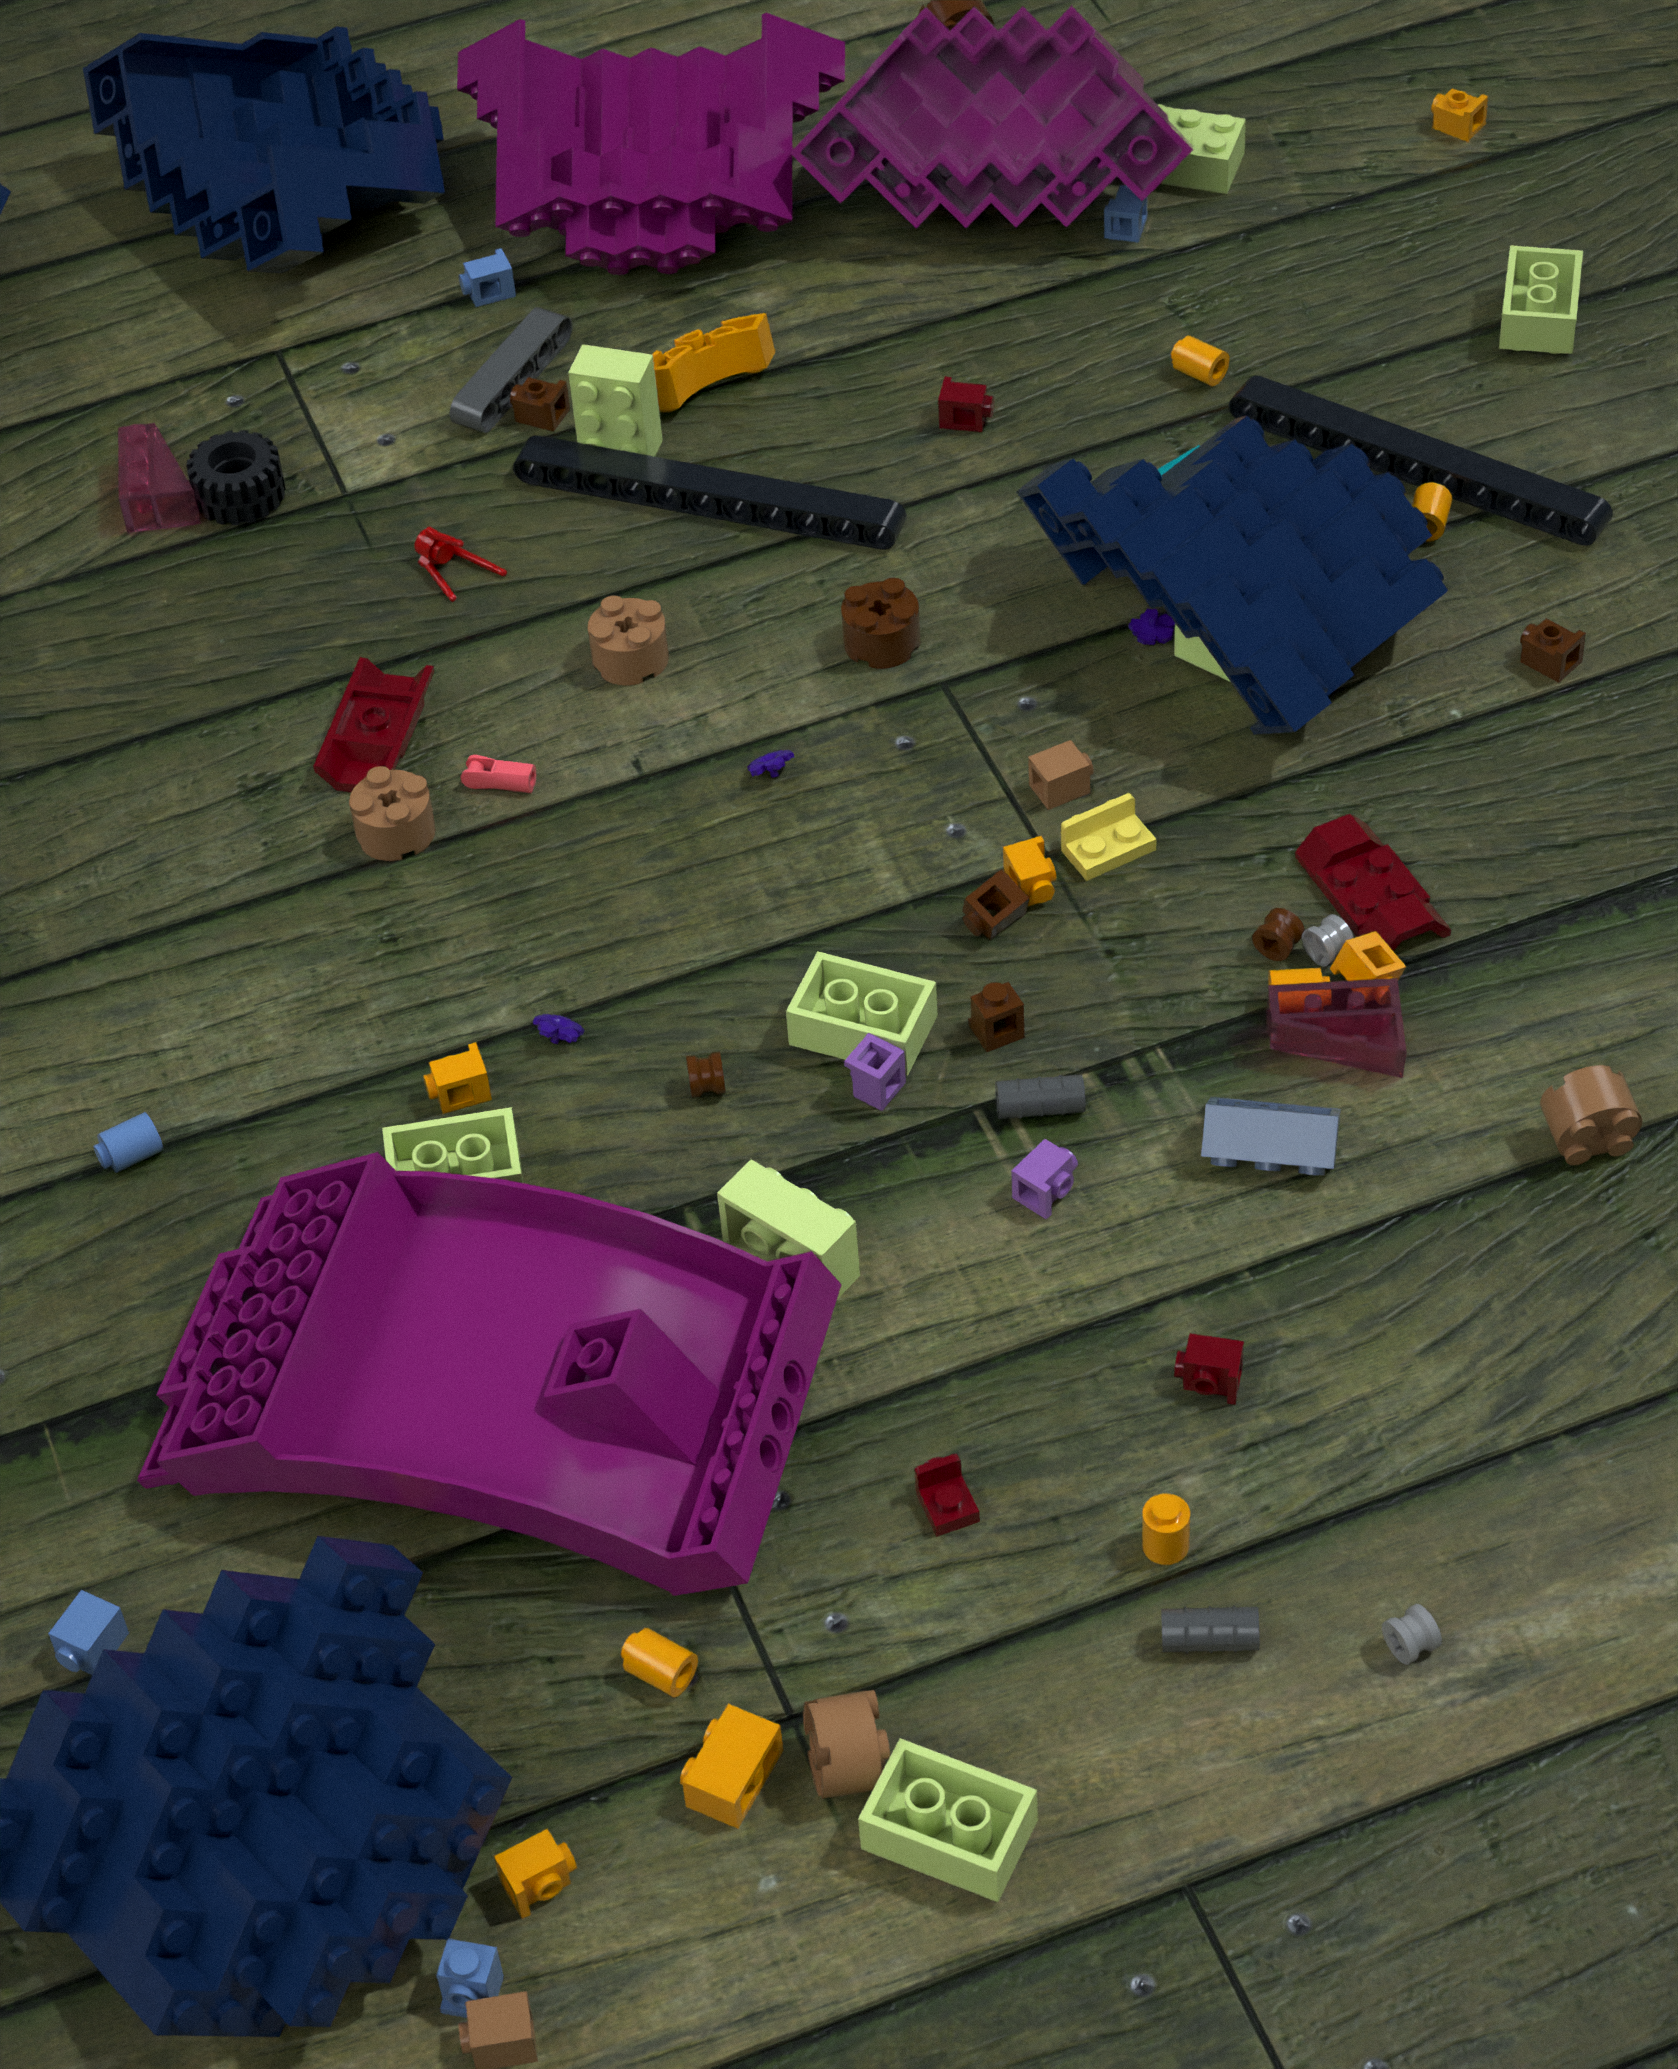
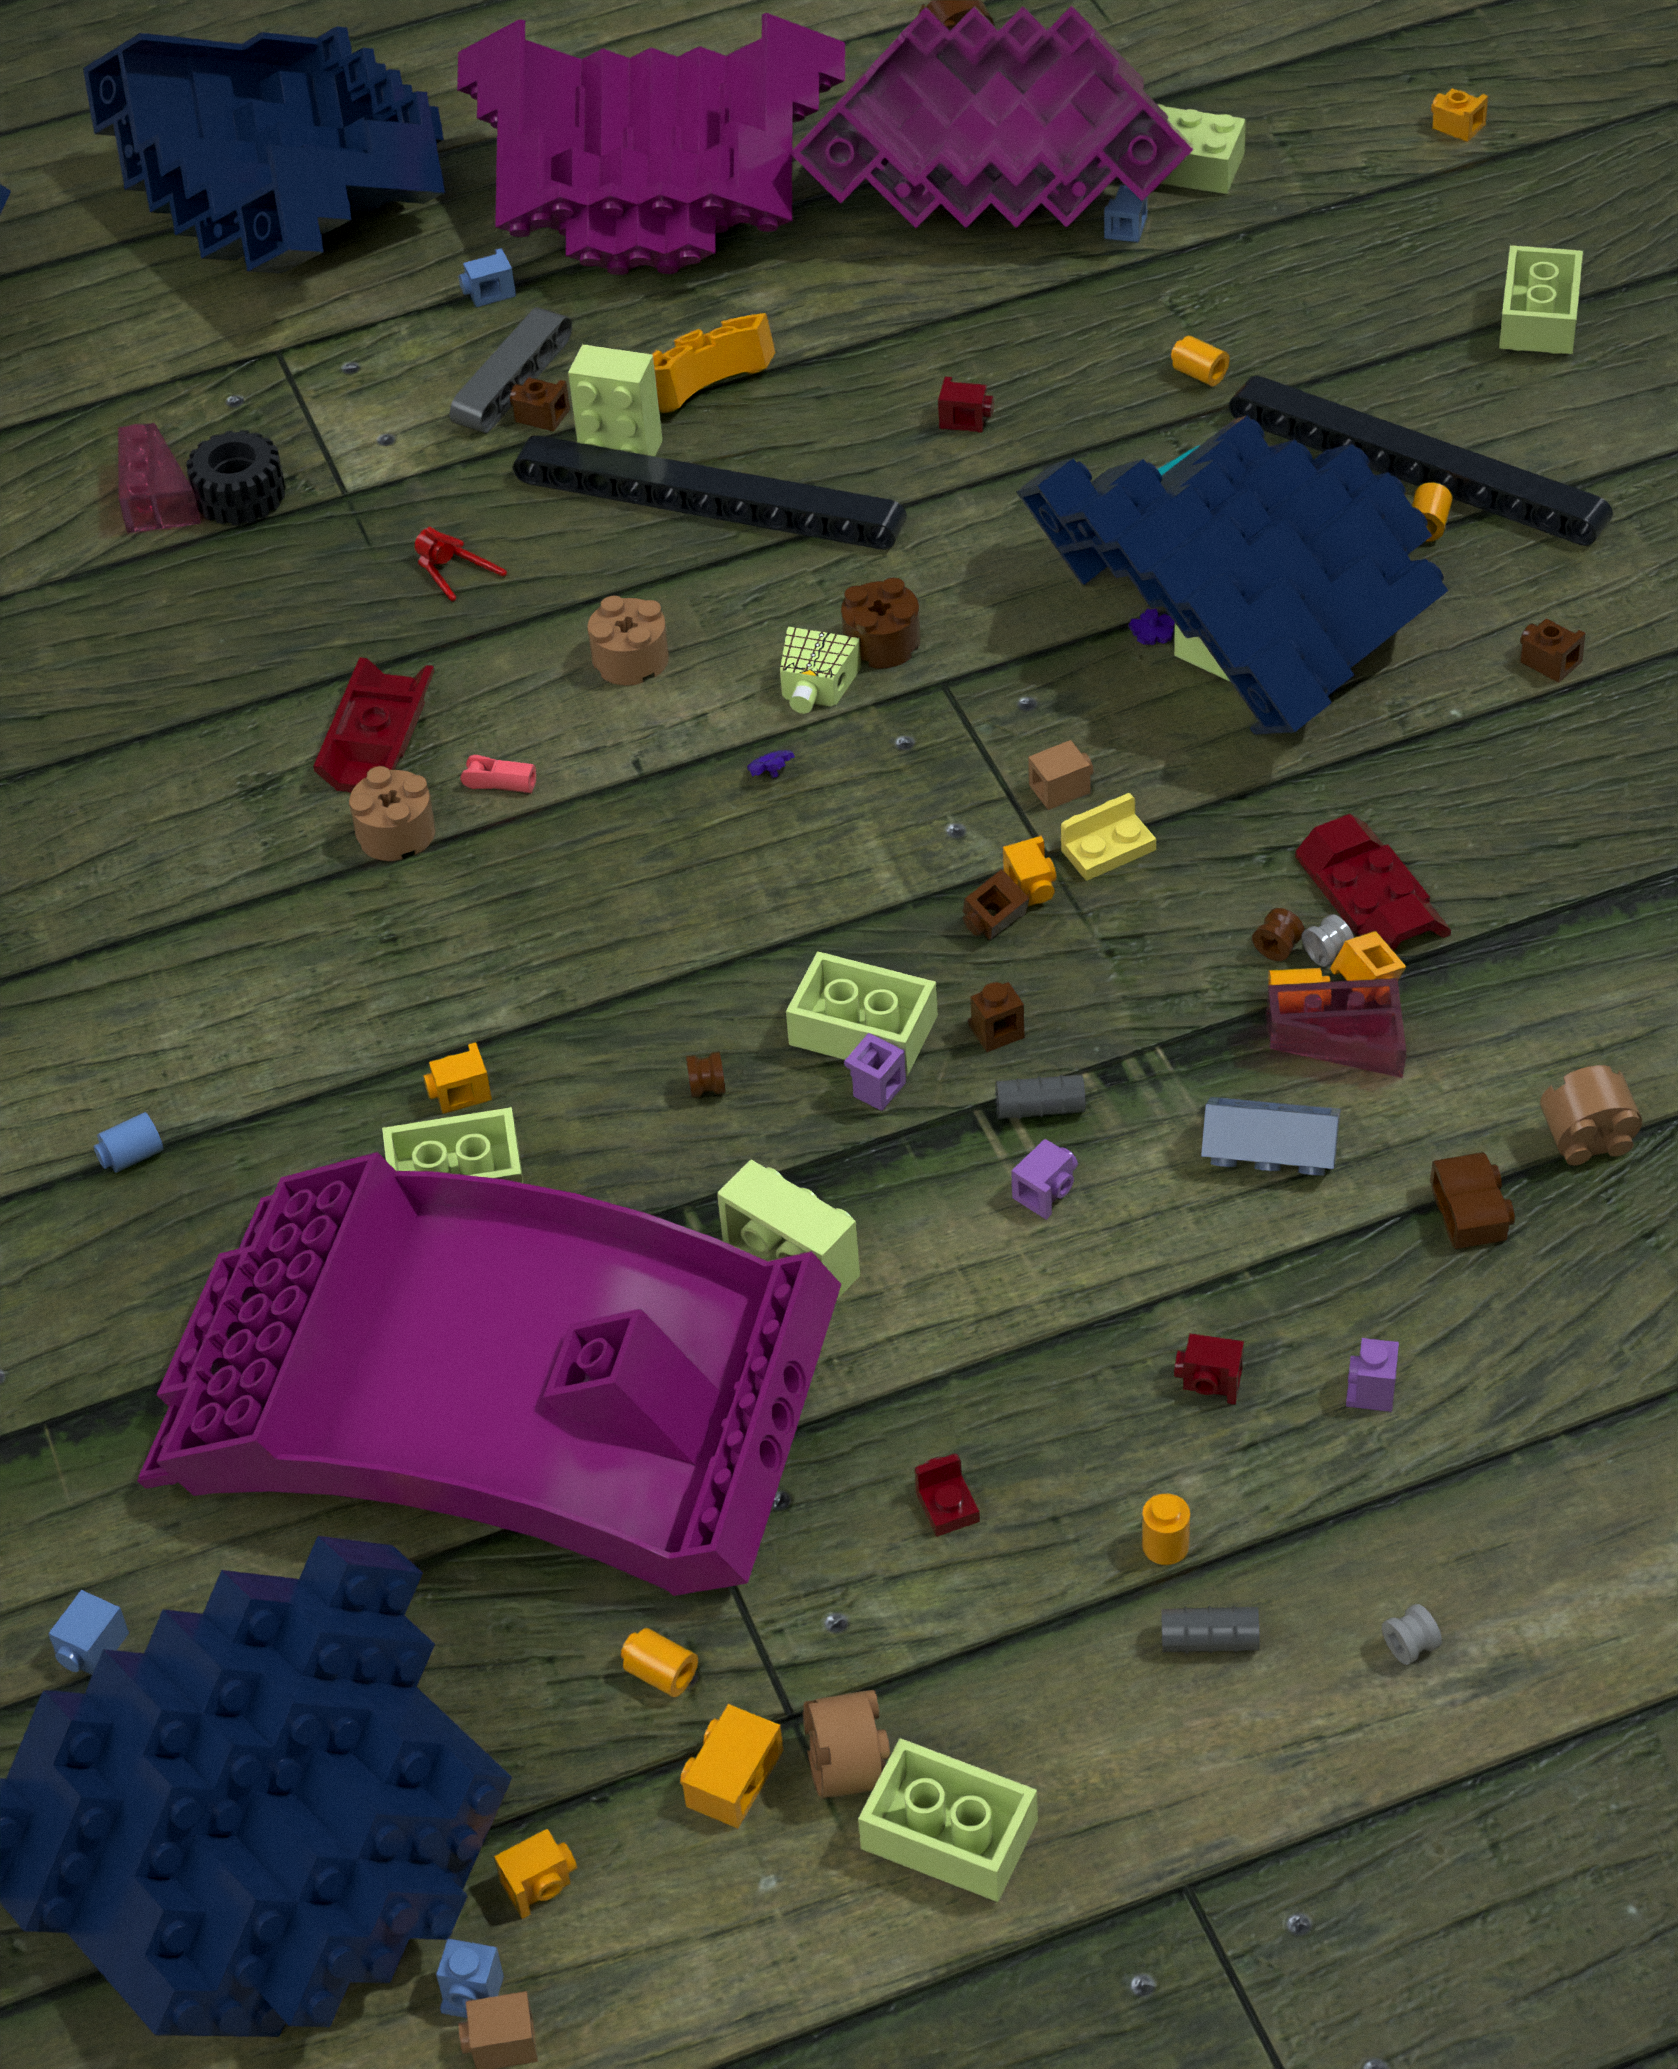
(558, 1028): dark purple plant -> none
(817, 667): none -> yellowish green torso
(1373, 1375): none -> medium lavender brick
(1471, 1200): none -> reddish brown brick

